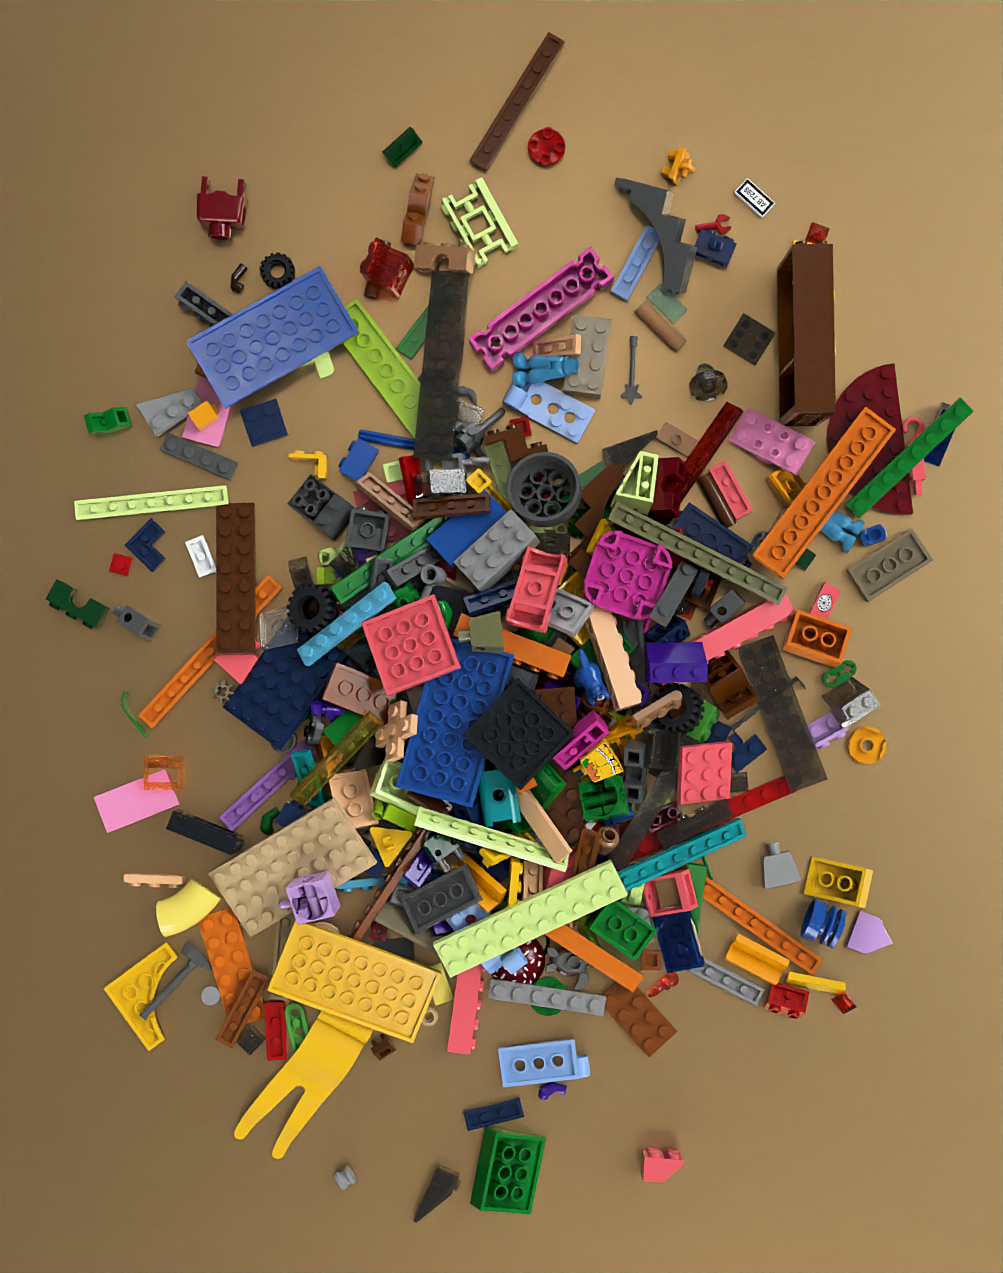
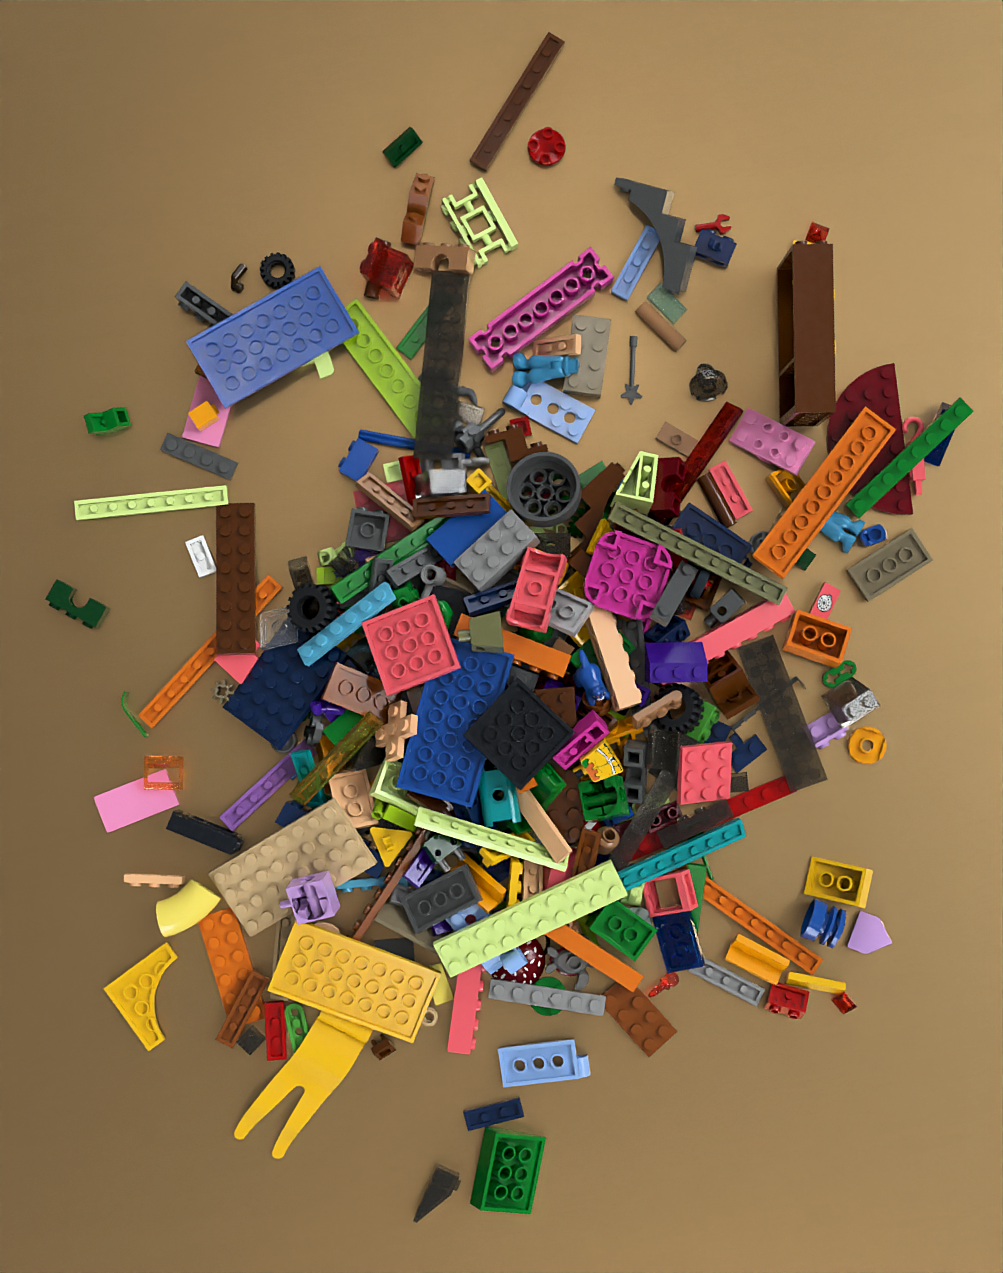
(121, 564): red plate -> none
(136, 622): dark grey torso -> none
(142, 545): dark blue tile -> none
(169, 410): light grey wing -> none
(195, 959): dark grey piece -> none
(210, 995): light grey piece -> none
(220, 210): dark red piece -> none
(264, 422): dark blue plate -> none
(266, 821): green arm -> none
(320, 467): yellow bracket -> none
(322, 507): dark grey slope -> none
(345, 1177): light grey wheel -> none
(380, 936): red plate -> none
(550, 1088): dark purple arm -> none
(628, 450): clear smoke slope -> none
(651, 960): dark orange plate -> none
(660, 1165): coral slope -> none
(680, 167): light orange hips -> none
(749, 339): clear smoke tile -> none
(754, 198): tile -> none
(778, 867): light grey torso -> none

